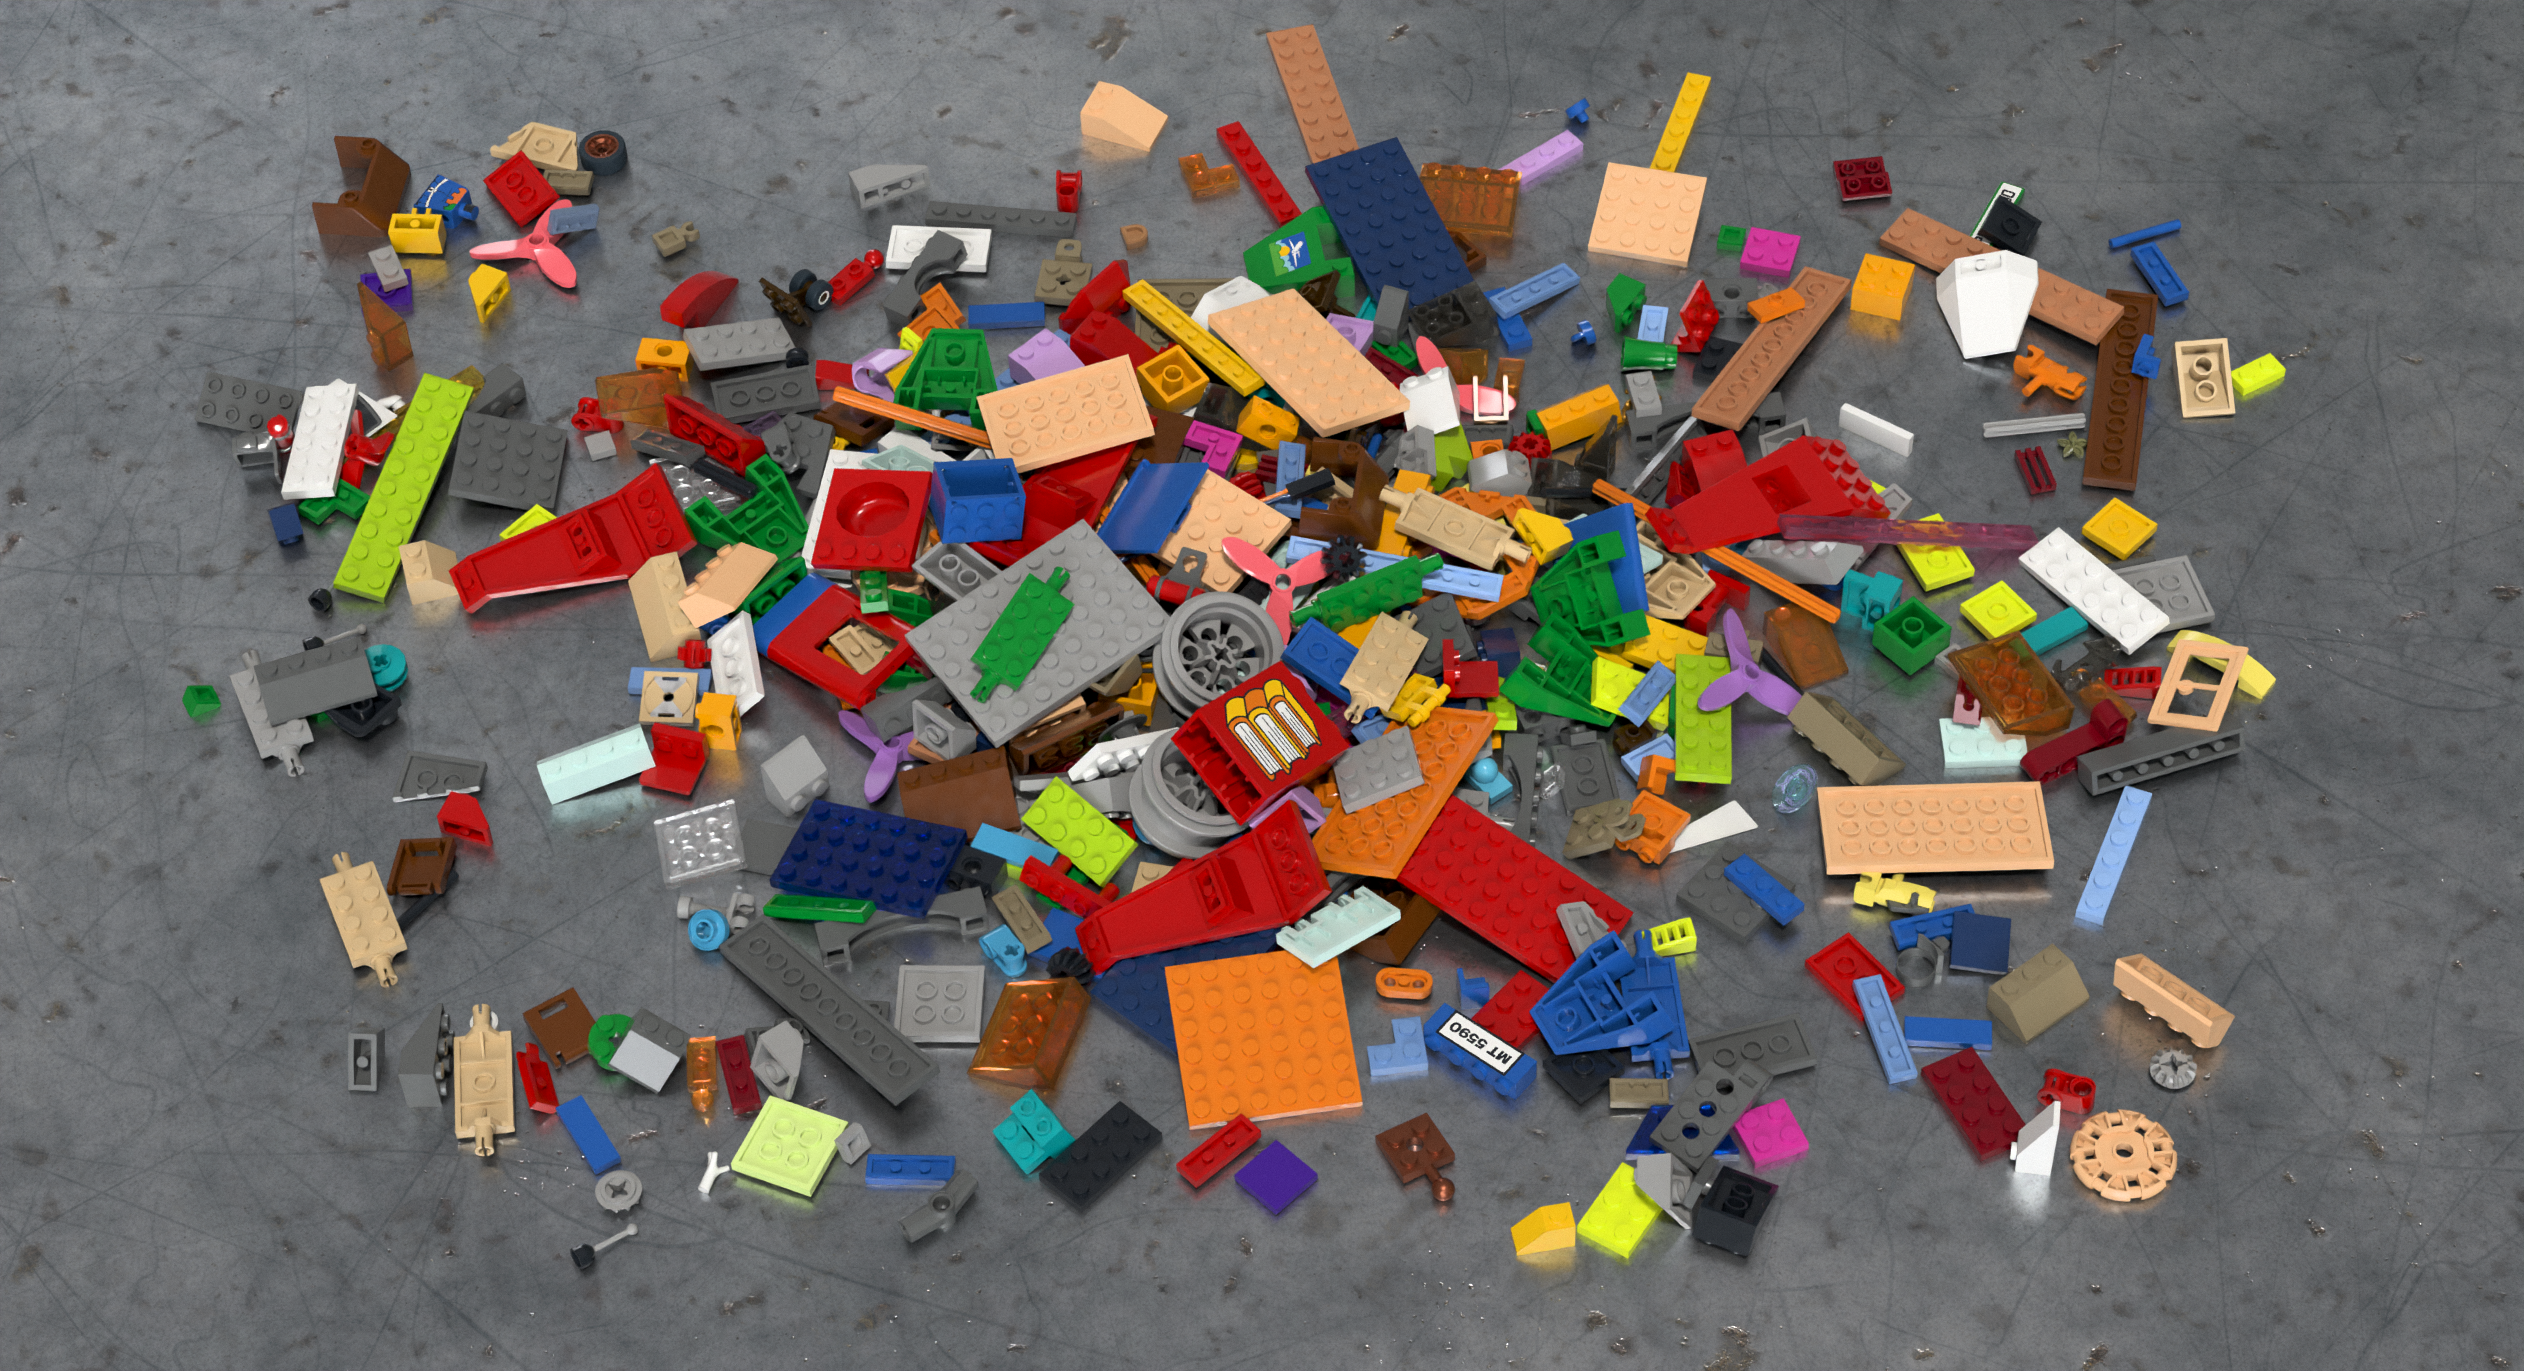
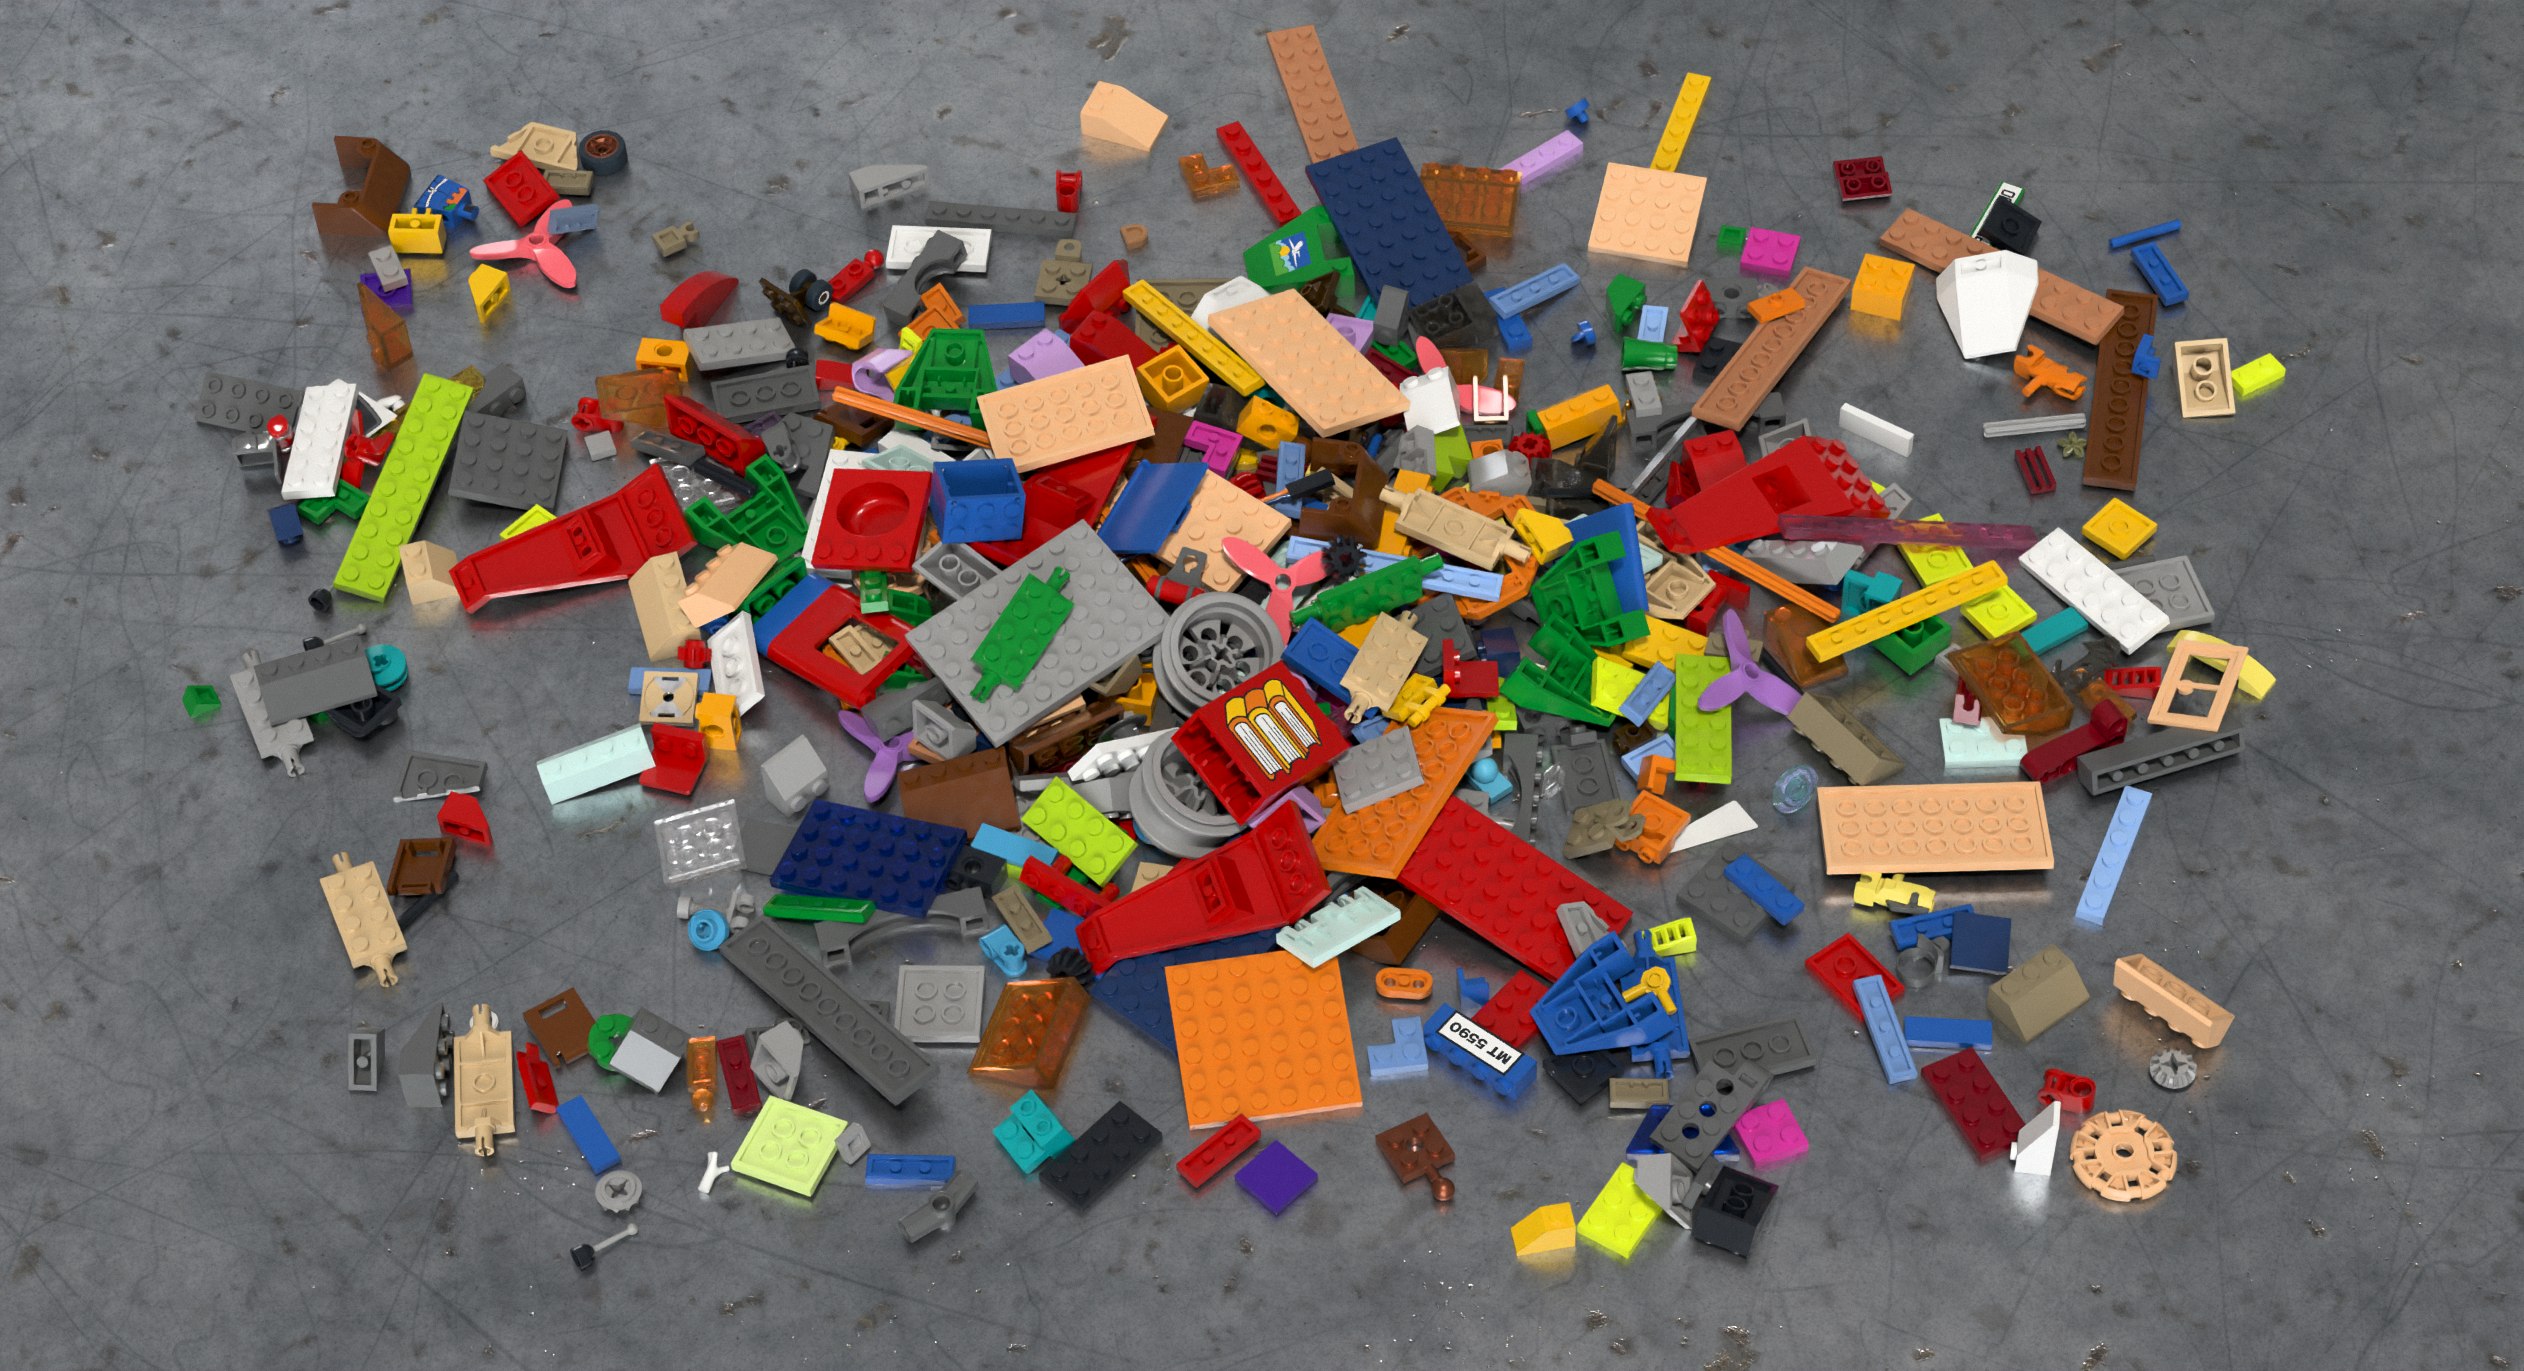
(847, 326): none -> light orange bracket
(1653, 980): none -> yellow piece
(1906, 611): none -> yellow plate

